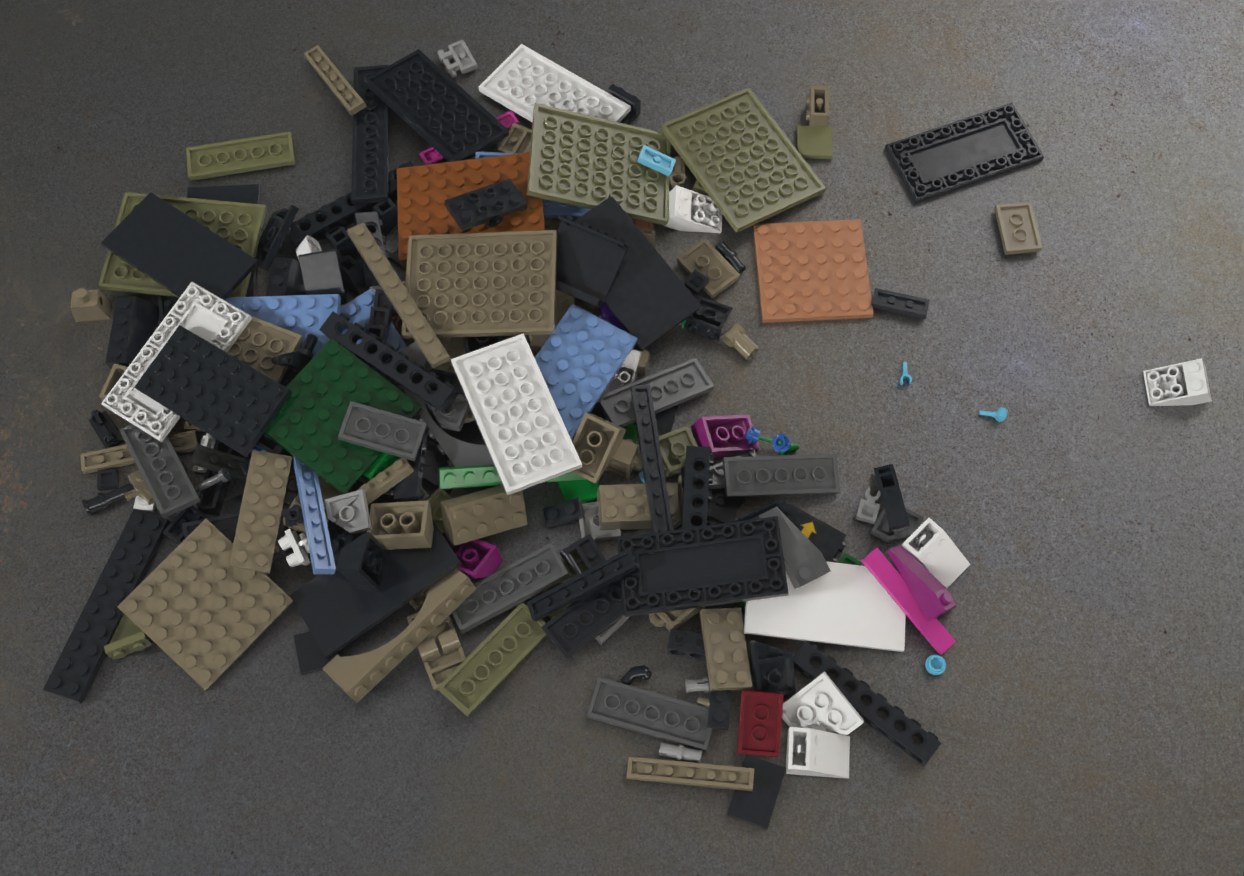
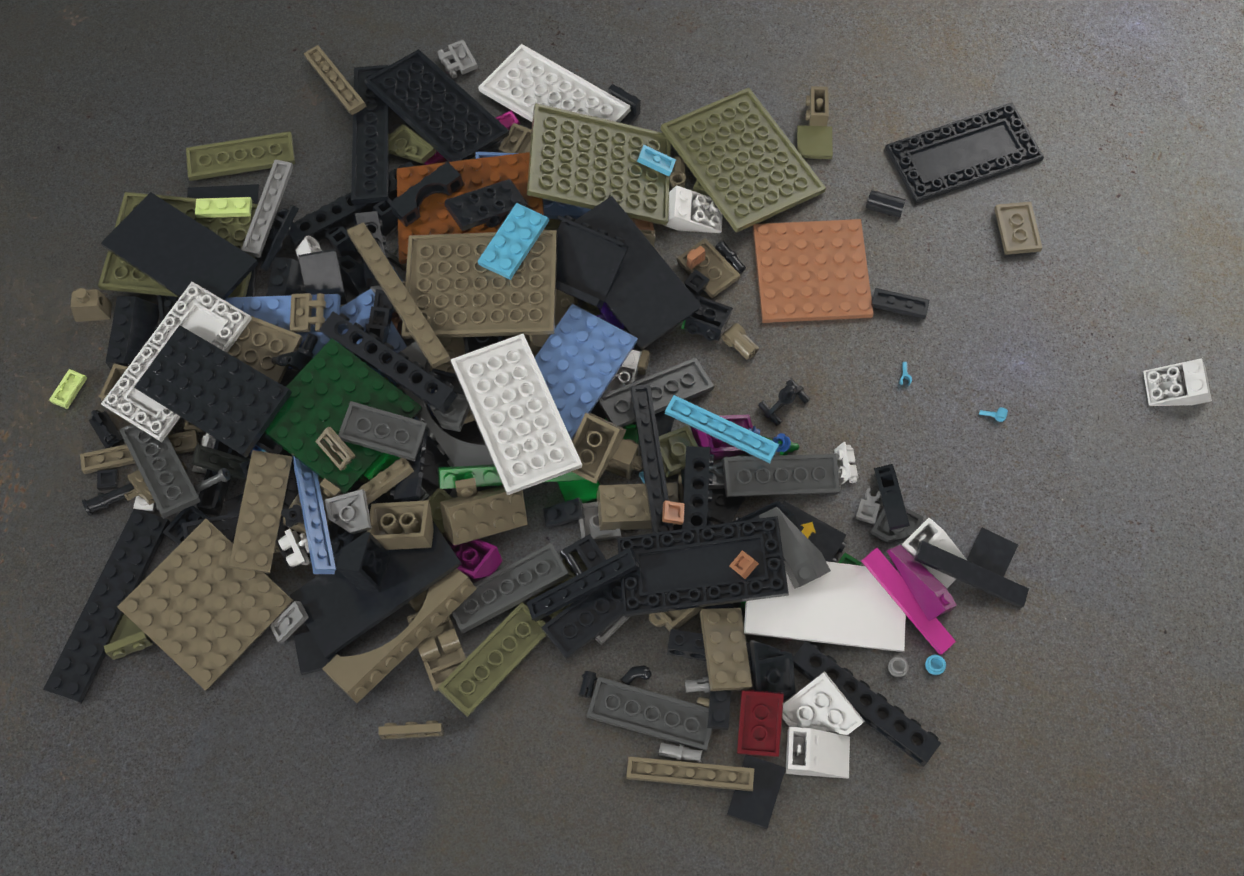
(68, 389): none -> yellowish green plate
(223, 207): none -> yellowish green plate
(267, 208): none -> light grey plate
(289, 621): none -> light grey plate
(301, 312): none -> dark tan plate
(329, 490): none -> dark tan plate
(337, 446): none -> dark tan tile
(409, 145): none -> olive wing
(411, 730): none -> dark tan plate
(442, 180): none -> black arch
(466, 487): none -> dark tan plate
(513, 241): none -> medium azure plate
(587, 683): none -> black pin
(673, 512): none -> nougat plate
(695, 257): none -> nougat plate
(722, 429): none -> medium azure plate
(743, 564): none -> nougat plate
(786, 397): none -> black axle
(845, 456): none -> white hinge
(885, 203): none -> black brick
(898, 666): none -> light grey plate
(971, 574): none -> black tile
(992, 552): none -> black tile

